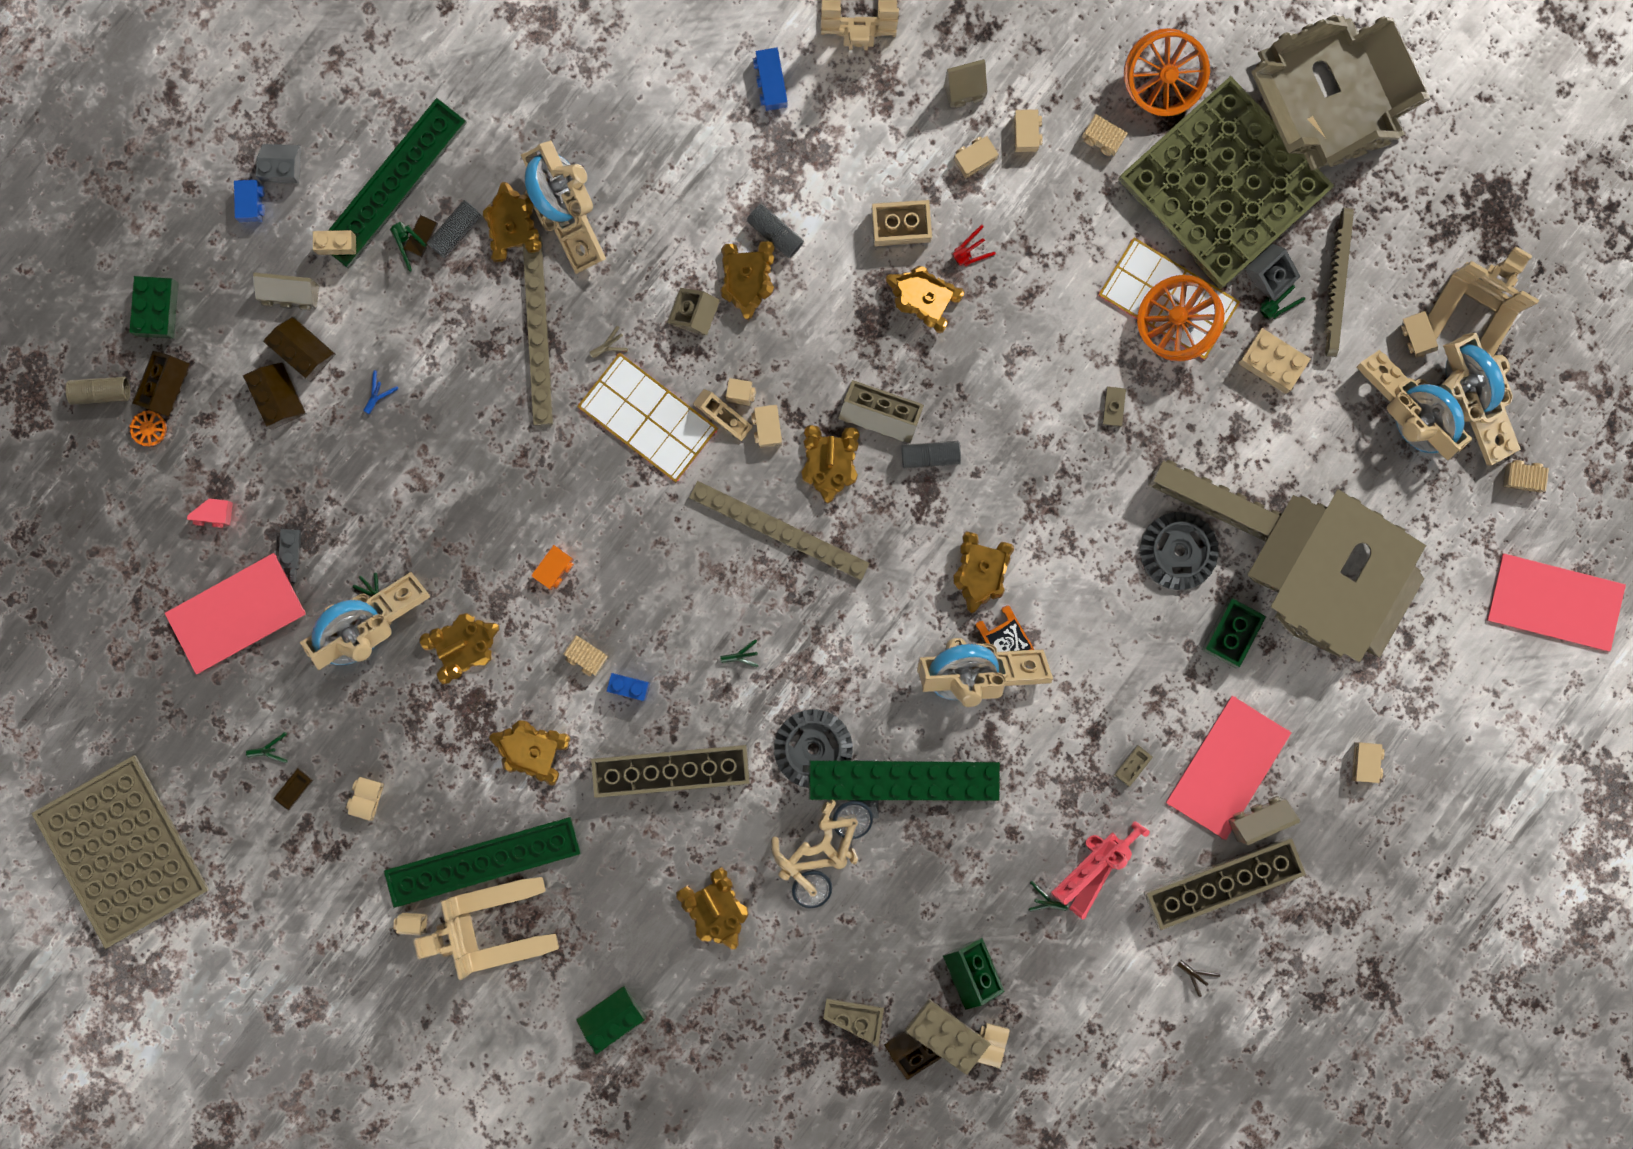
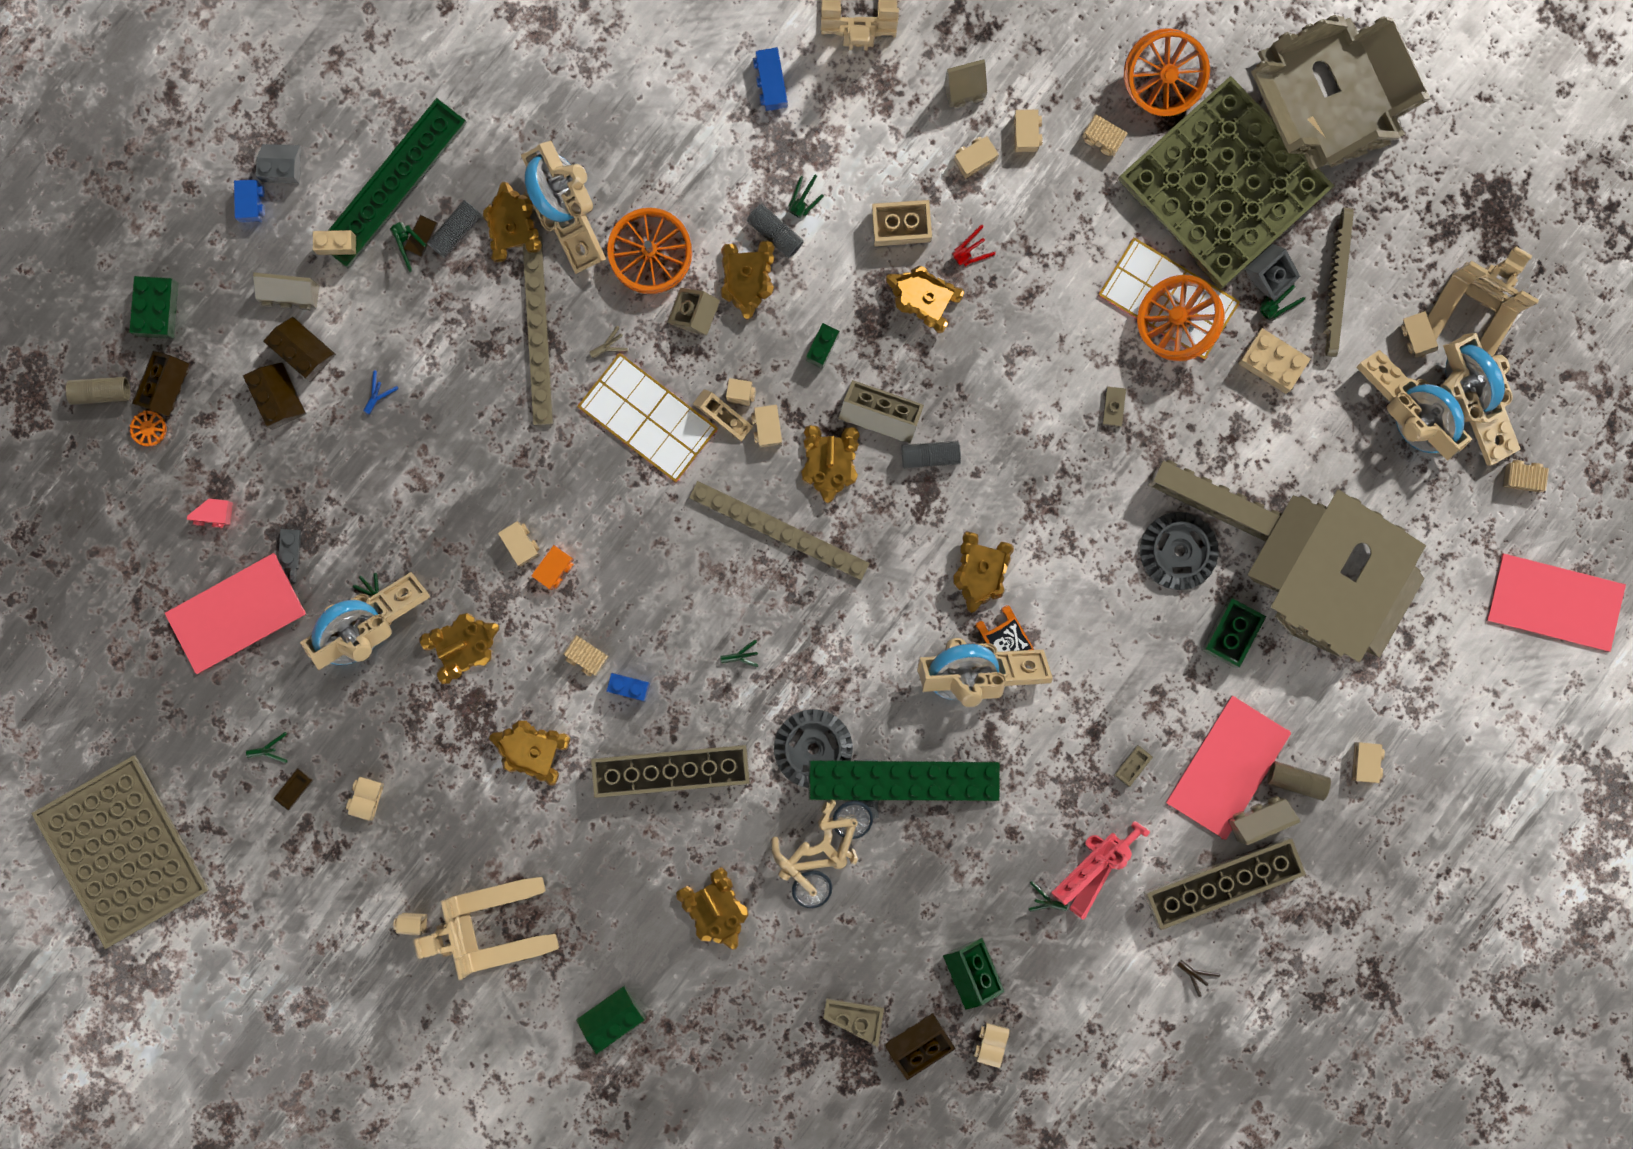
(482, 862): dark green plate -> none
(519, 544): none -> tan brick
(649, 250): none -> orange wheel
(798, 206): none -> dark green plant
(822, 345): none -> dark green brick
(947, 1036): dark tan plate -> none
(1299, 780): none -> dark tan piece

